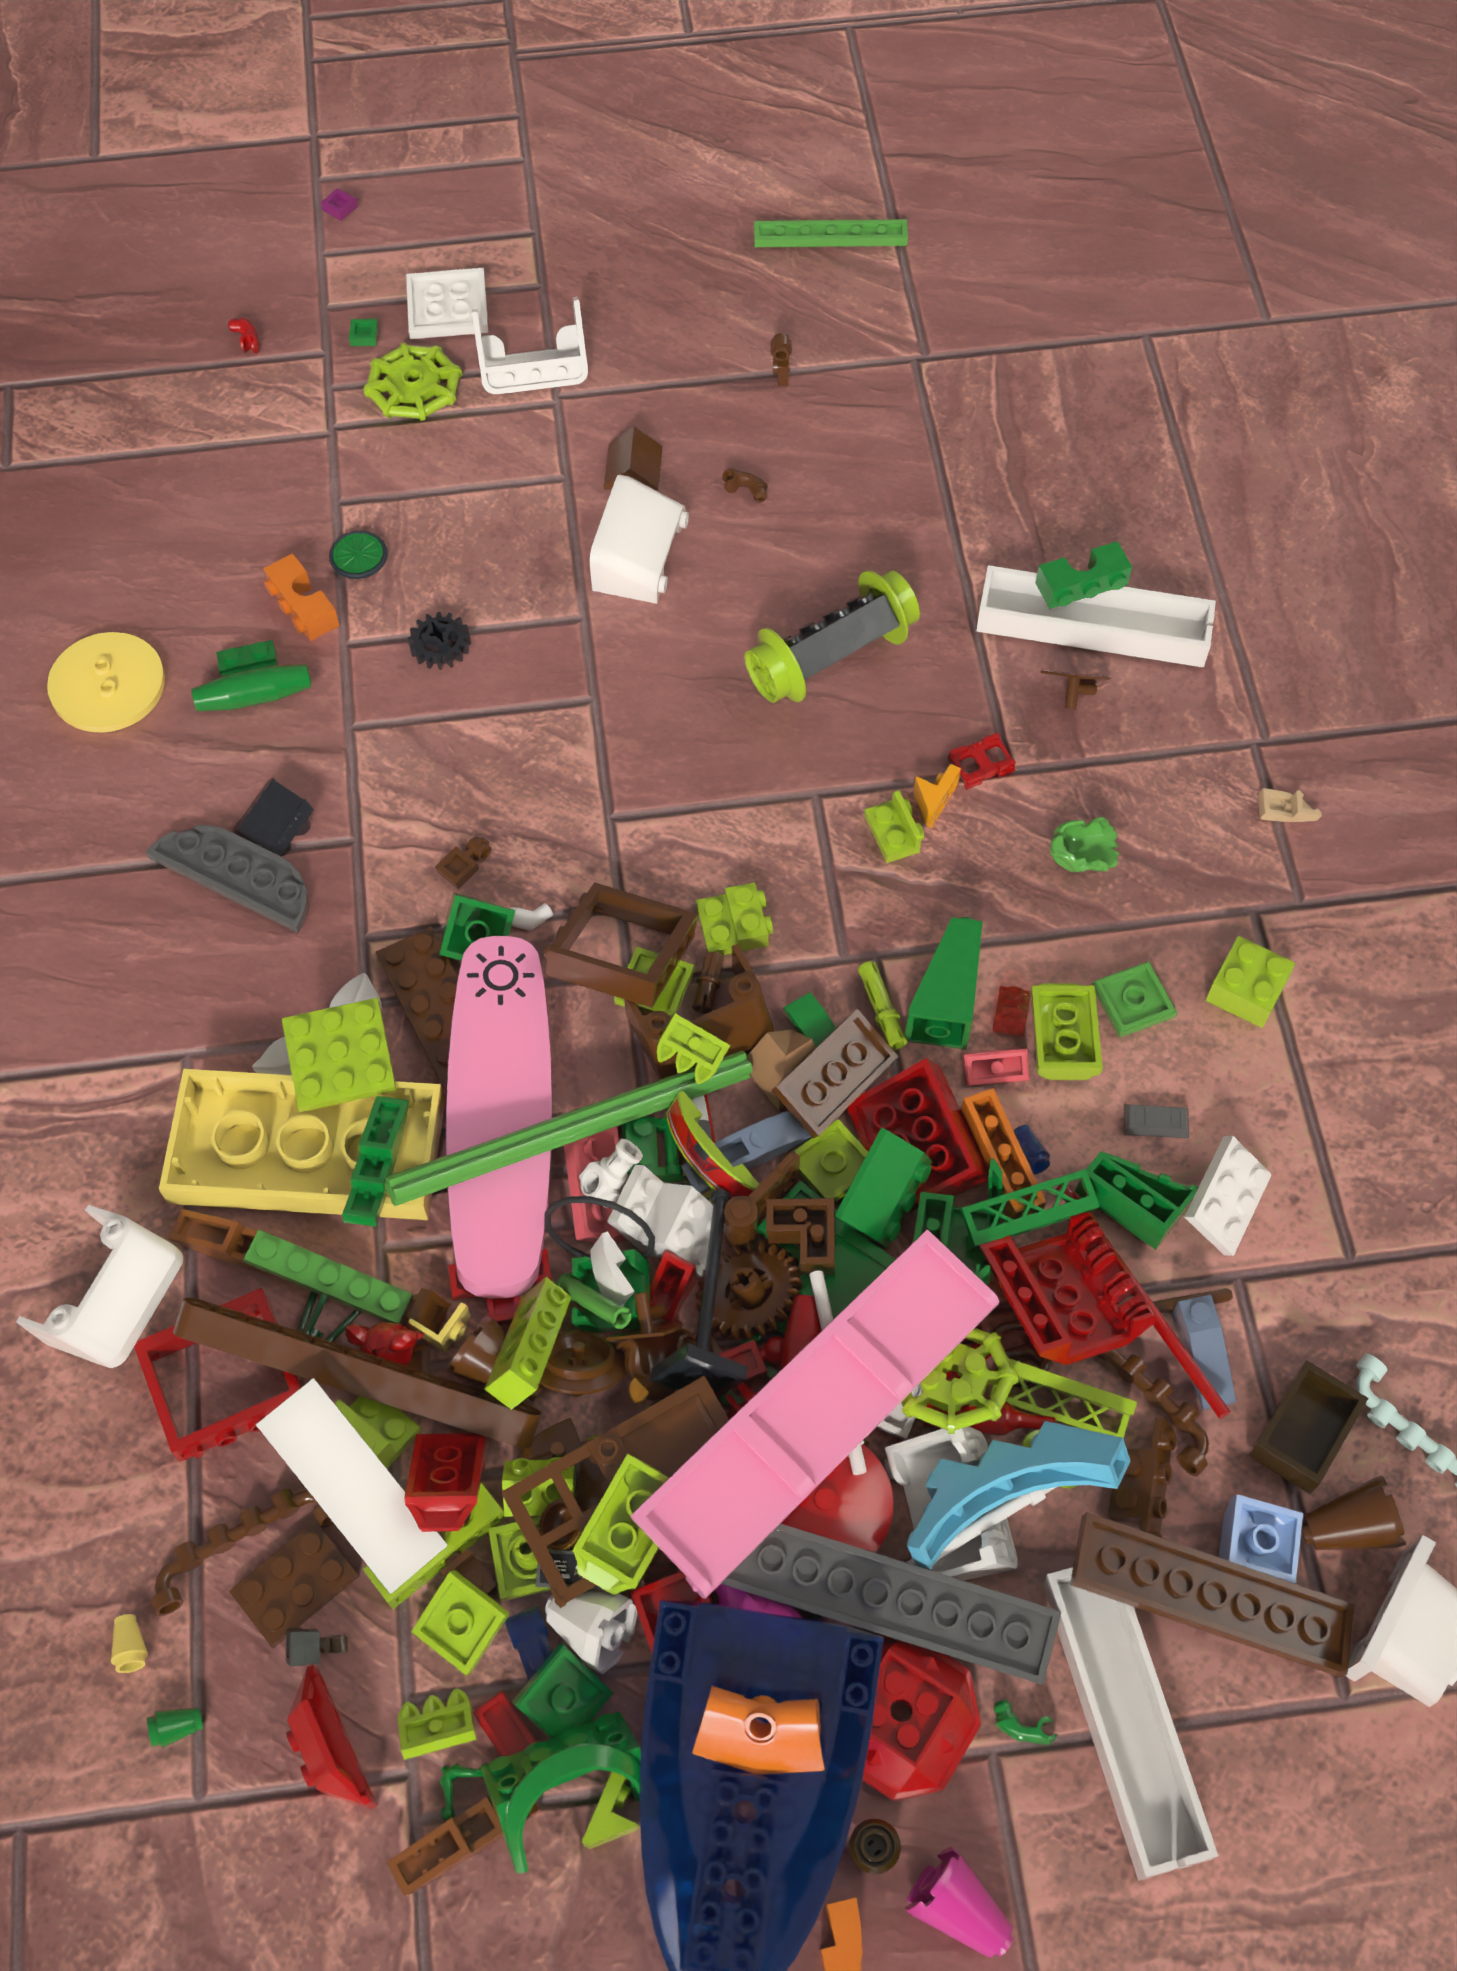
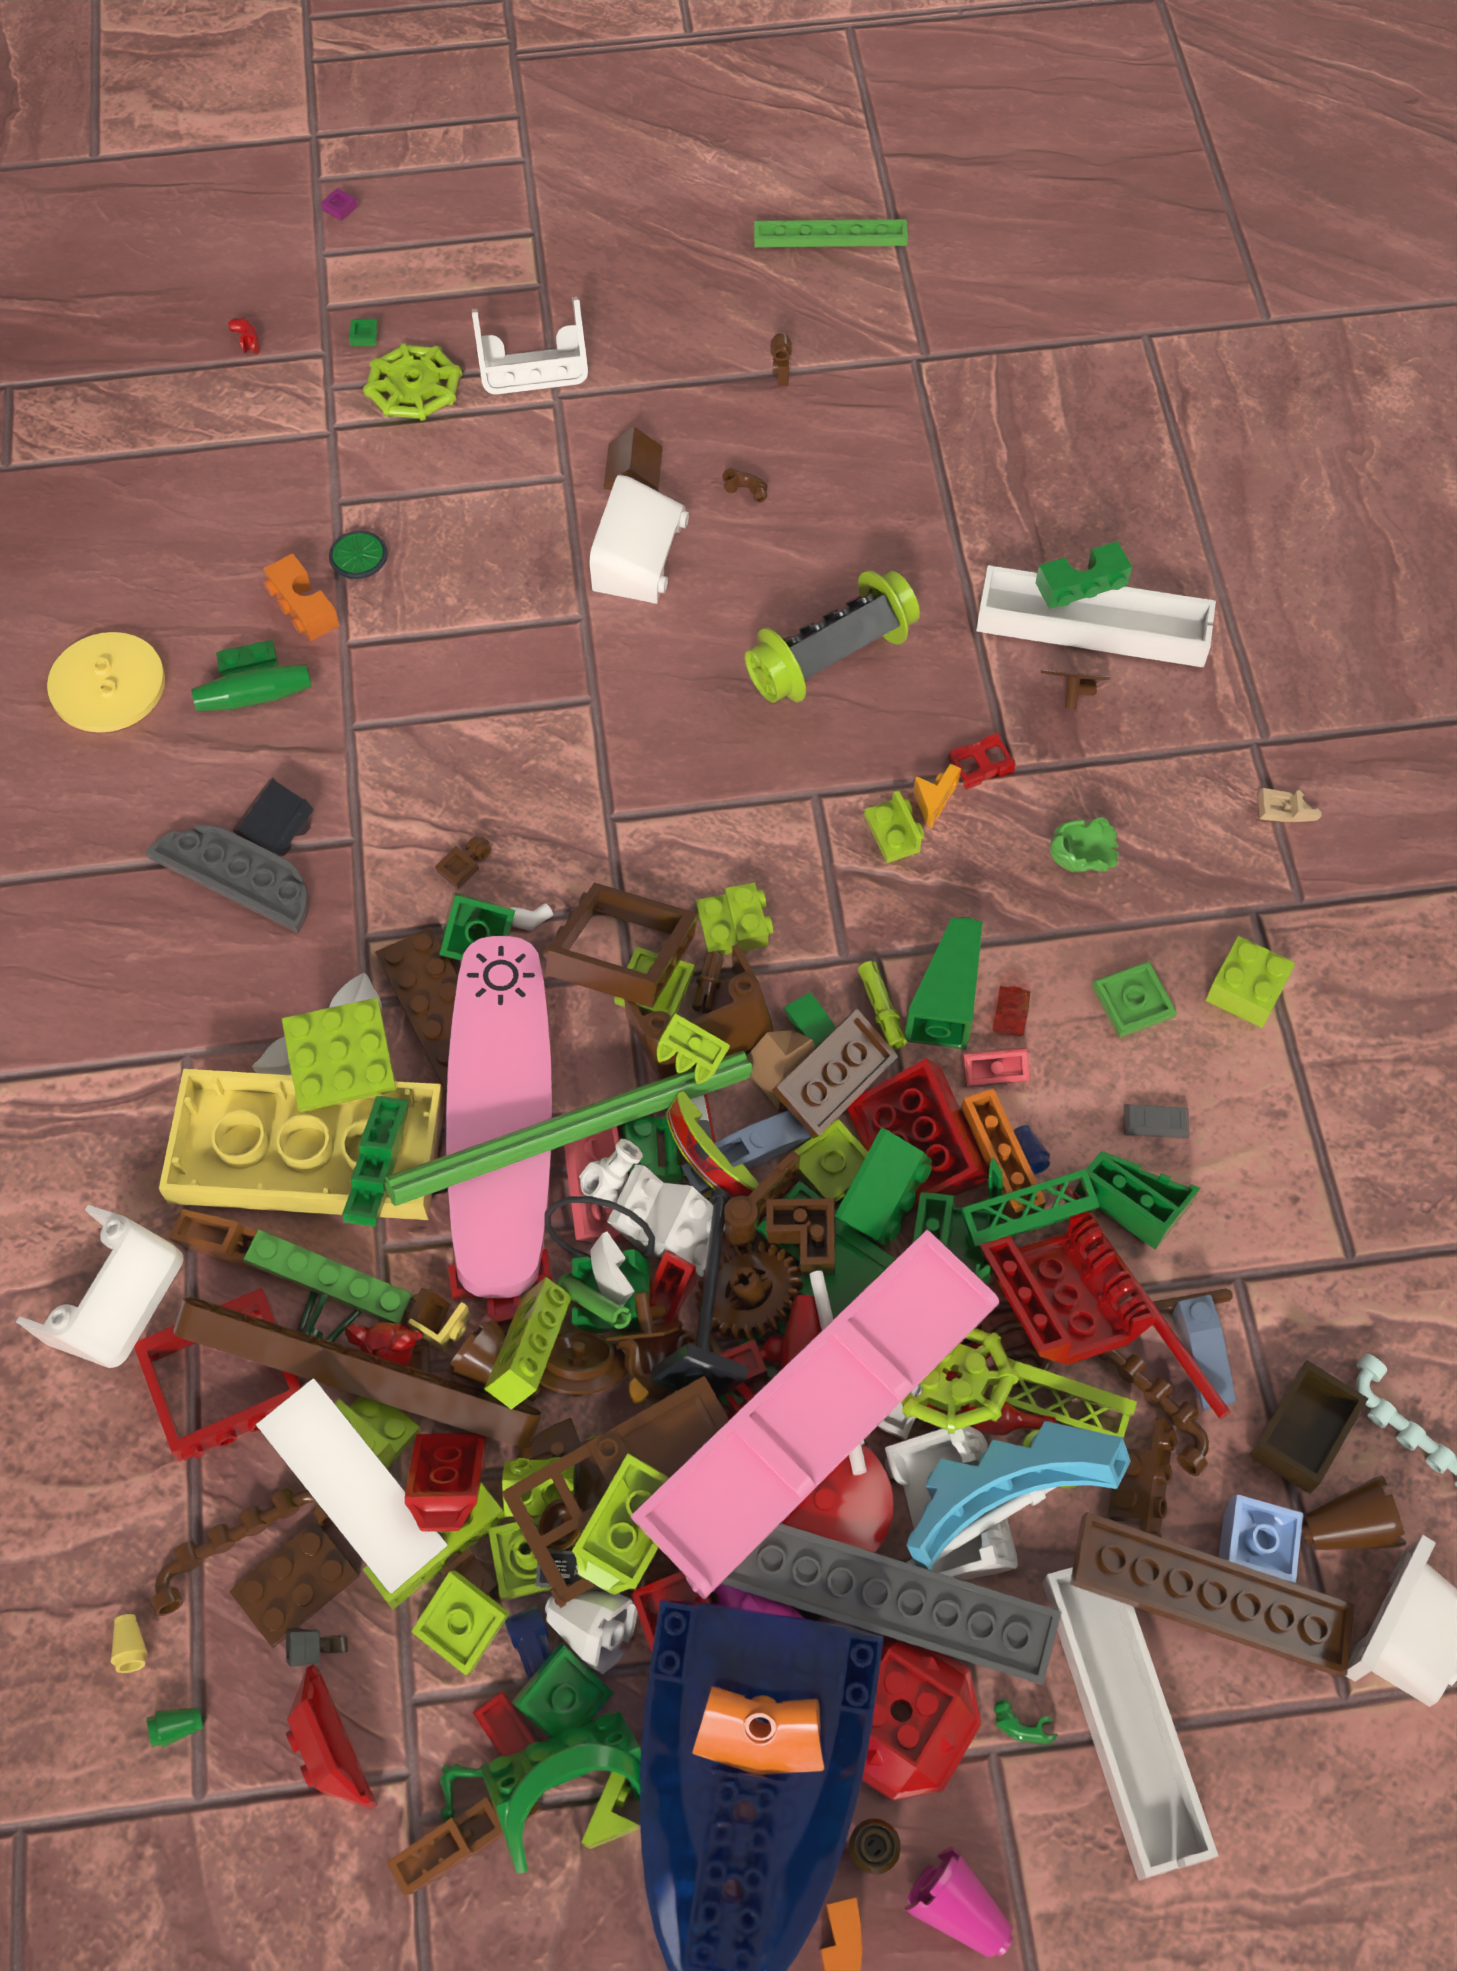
(436, 1726): lime plate -> none
(439, 640): black gear -> none
(443, 302): white plate -> none
(1066, 1031): lime slope -> none
(1228, 1195): white plate -> none

